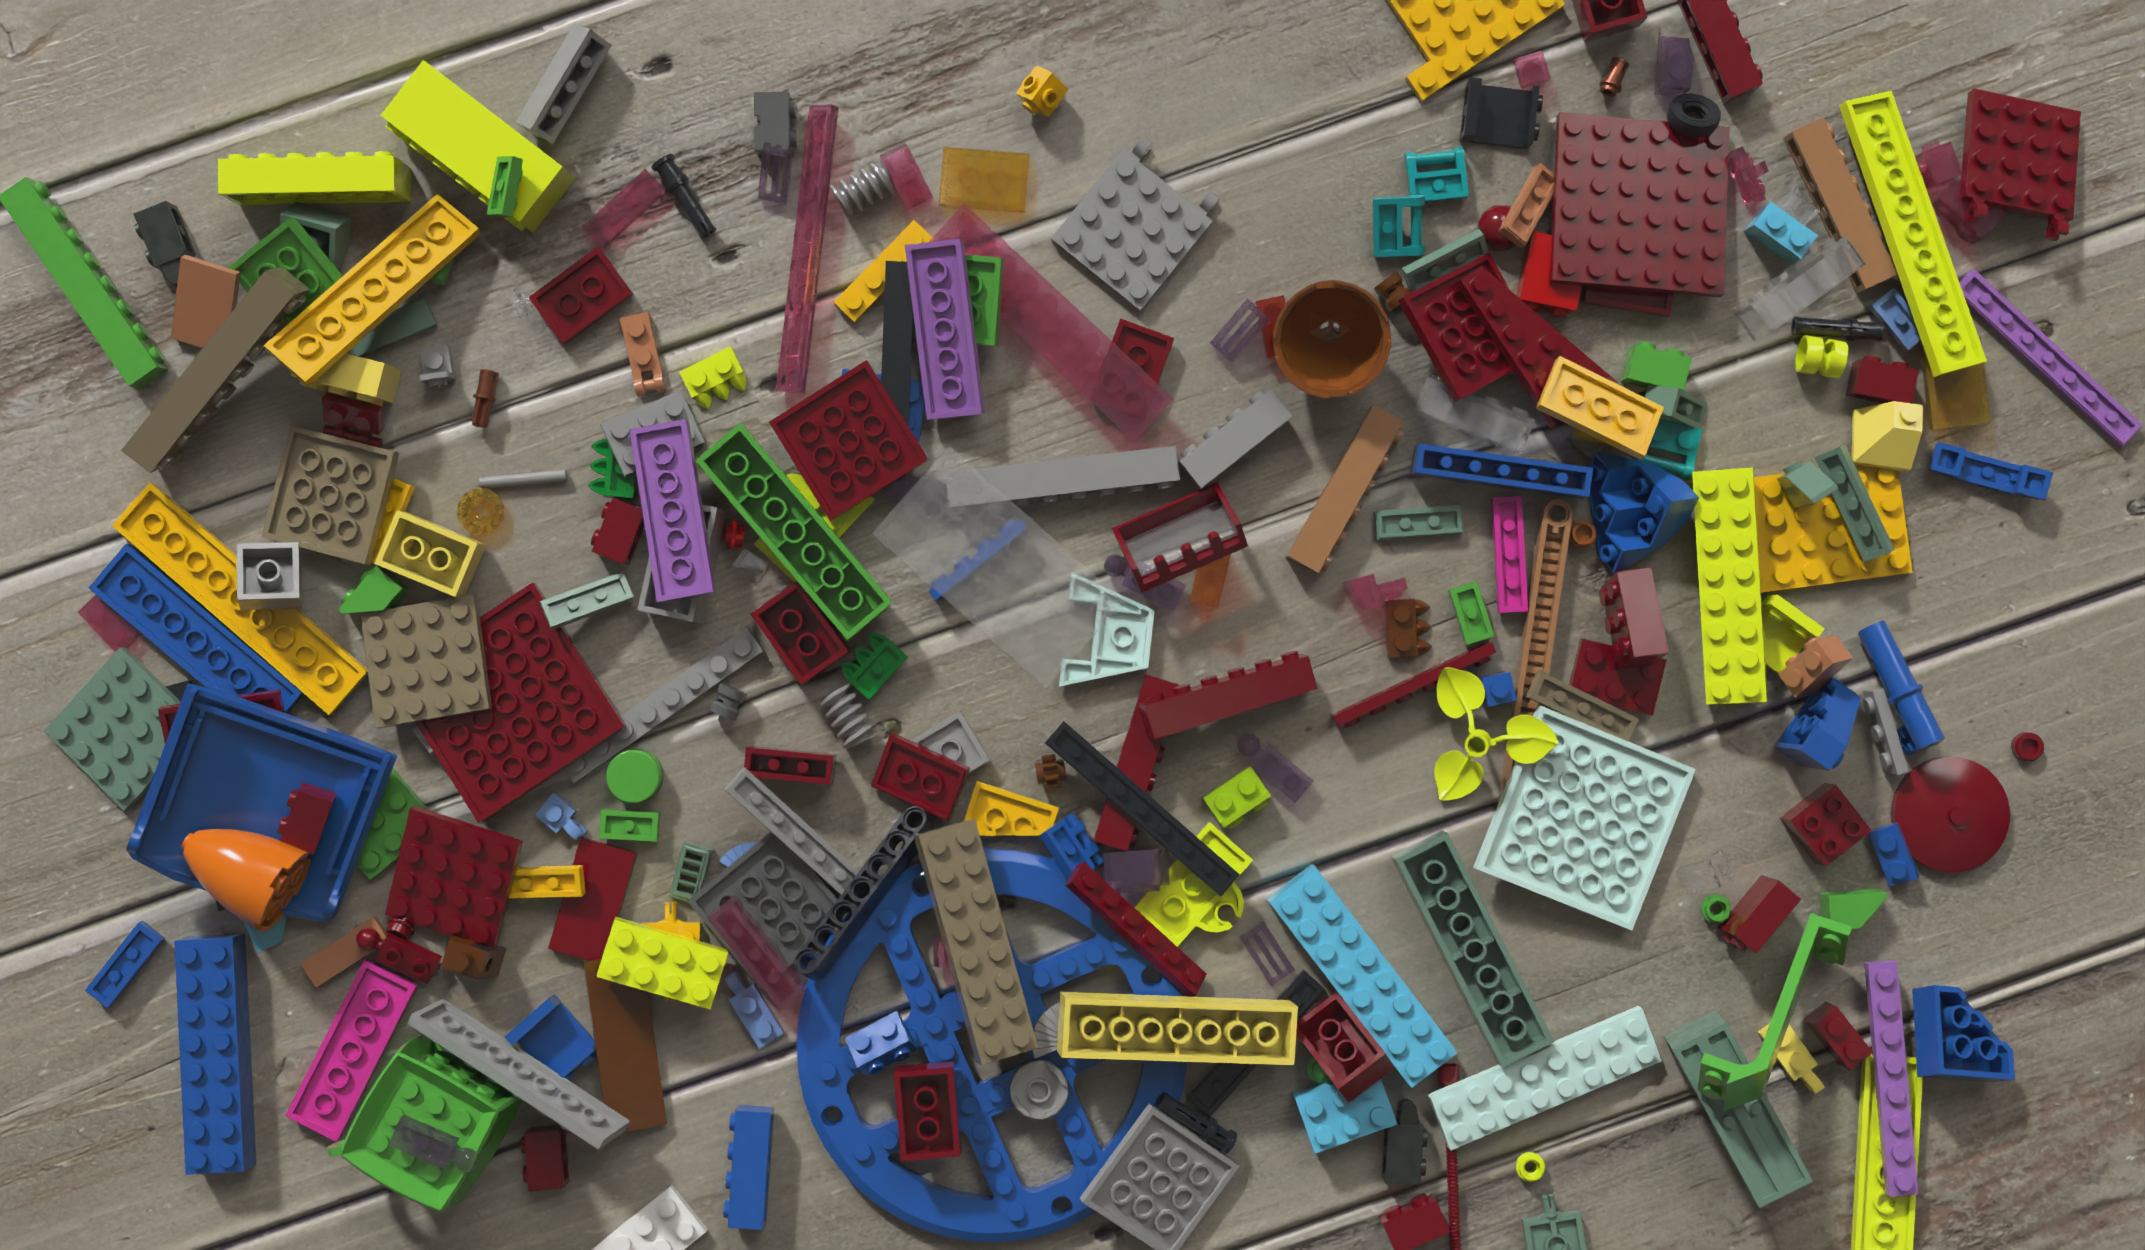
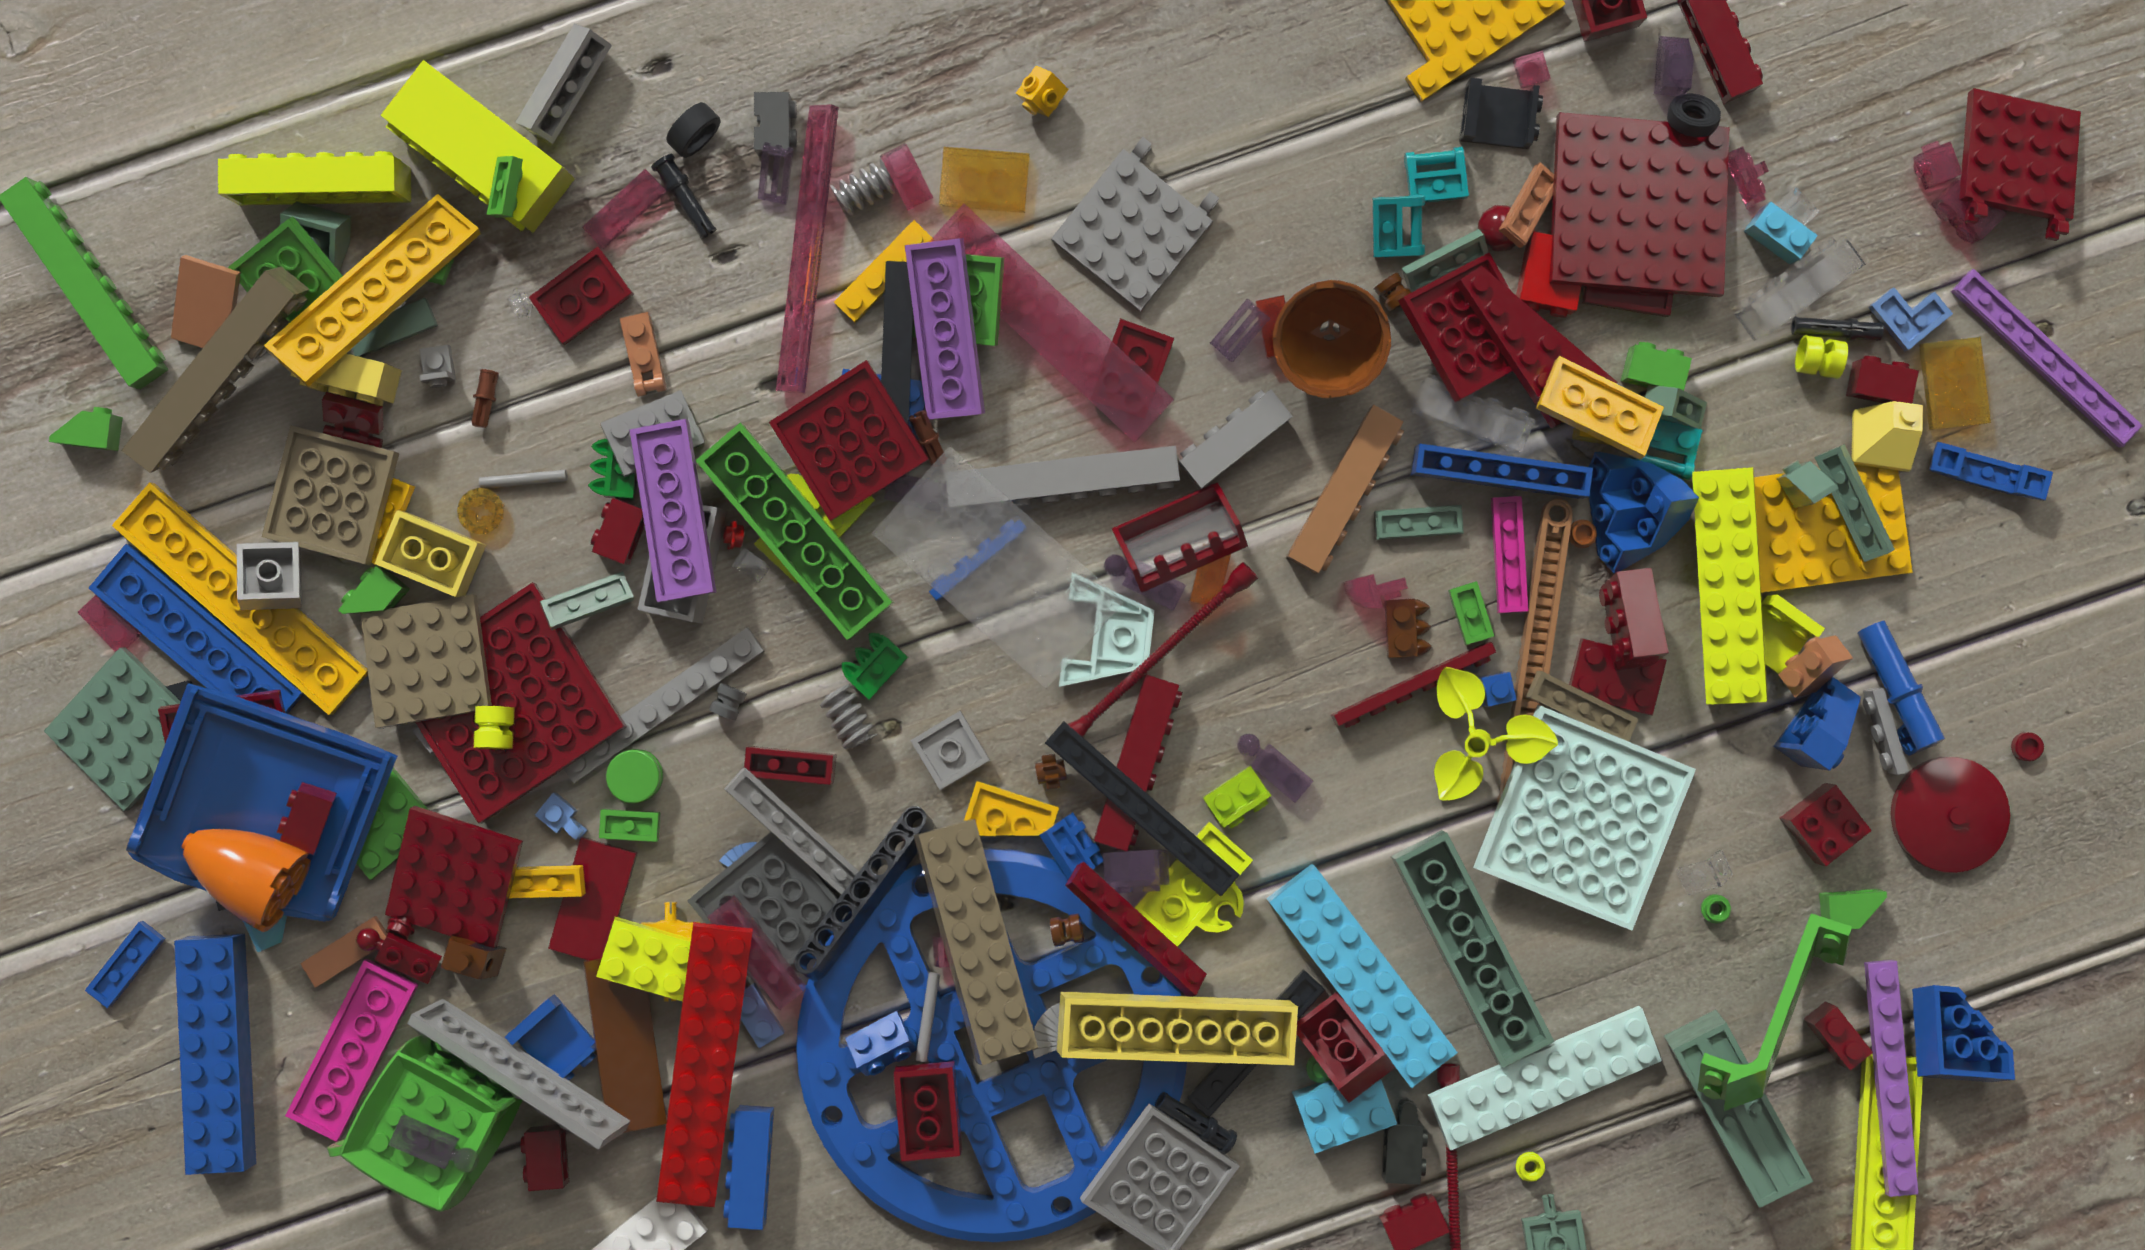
(91, 430): none -> bright green slope
(164, 238): pearl dark grey hinge -> none
(494, 727): none -> neon yellow wheel
(693, 129): none -> black tyre
(697, 849): sand green slope -> none
(704, 1064): none -> red plate
(714, 375): neon yellow plate -> none
(800, 633): dark red brick -> none
(920, 776): dark red tile -> none
(927, 436): none -> copper axle
(927, 1016): none -> light grey bar
(1039, 1089): light grey tile -> none
(1073, 927): none -> reddish brown wheel
(1227, 695): dark red brick -> none
(1239, 579): none -> dark red hose
(1253, 932): clear purple tile -> none
(1612, 82): copper pin -> none
(1758, 914): dark red brick -> none
(1796, 1059): light yellow plate -> none
(1838, 200): medium nougat brick -> none
(1893, 854): blue plate -> none
(1912, 233): neon yellow plate -> none

